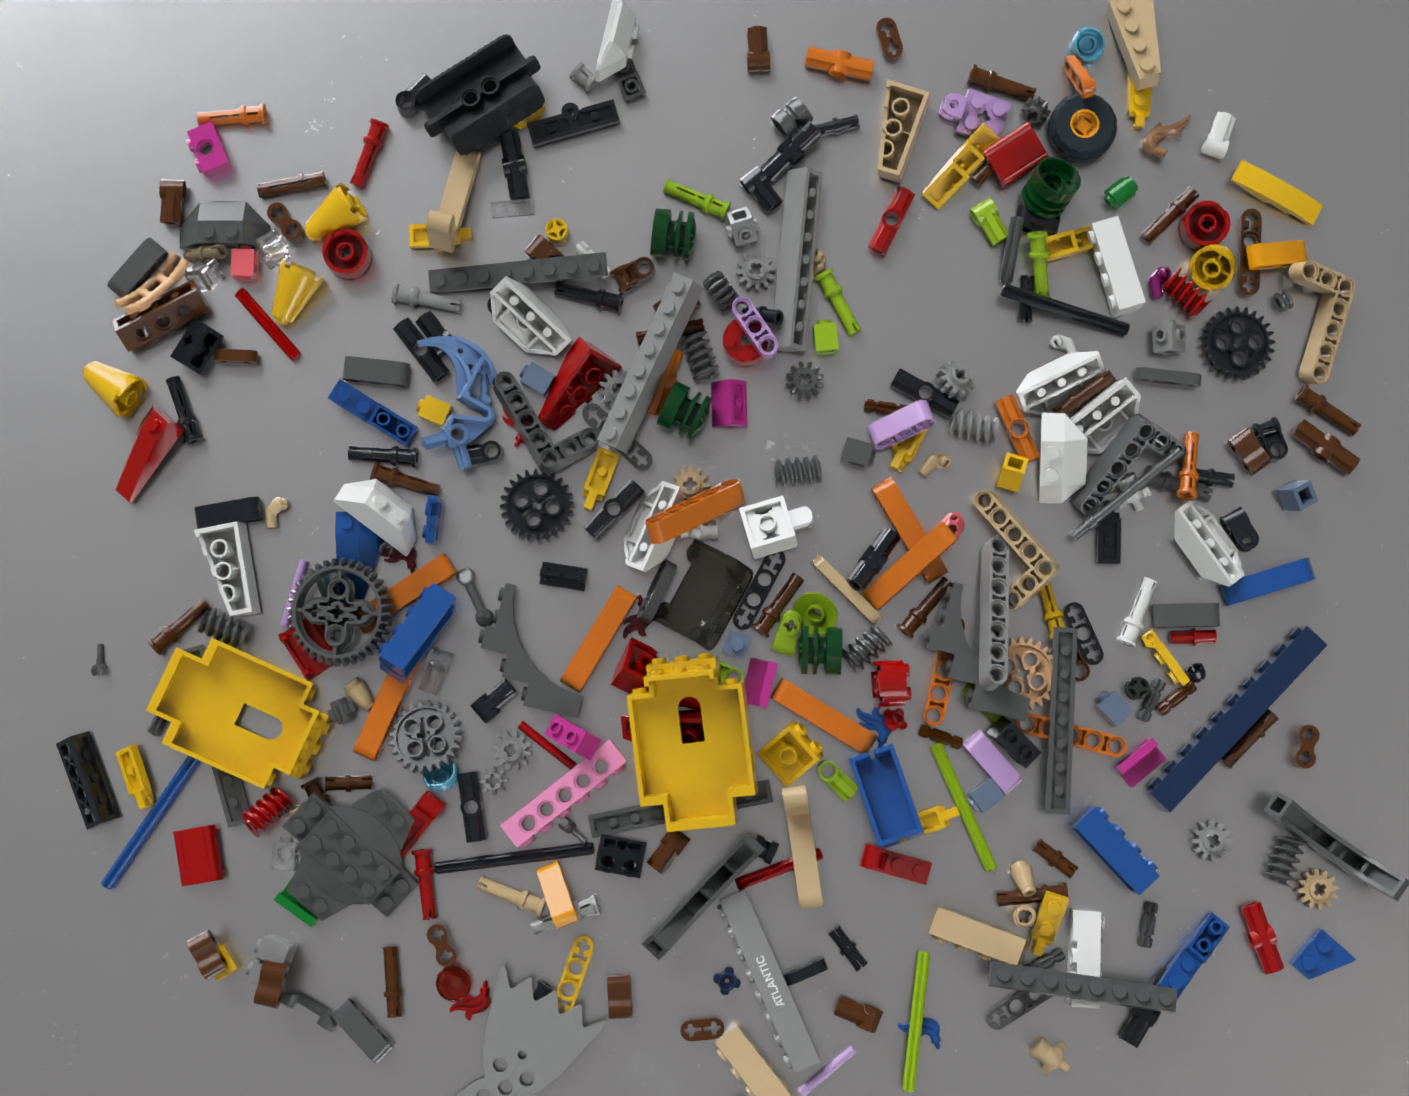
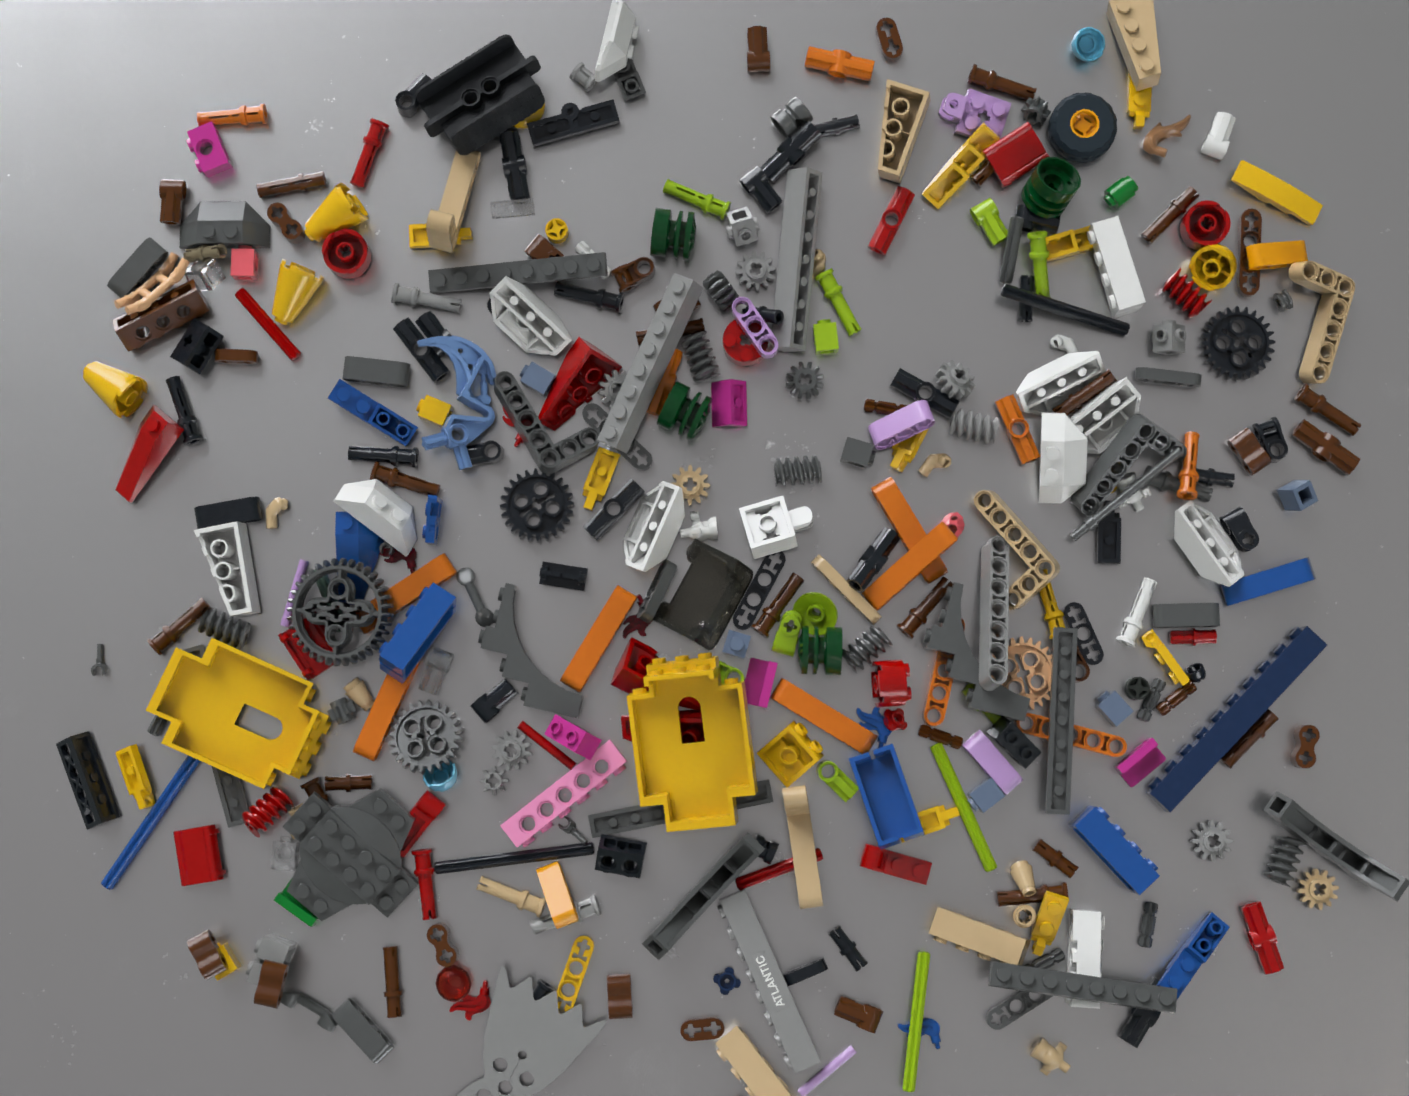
(272, 249): clear brick -> none
(473, 822): black piece -> none
(671, 845): reddish brown piece -> none
(695, 511): orange beam -> none
(1012, 472): yellow brick -> none
(1079, 76): orange plate -> none
(1156, 280): magenta arm -> none
(1321, 956): blue wing -> none

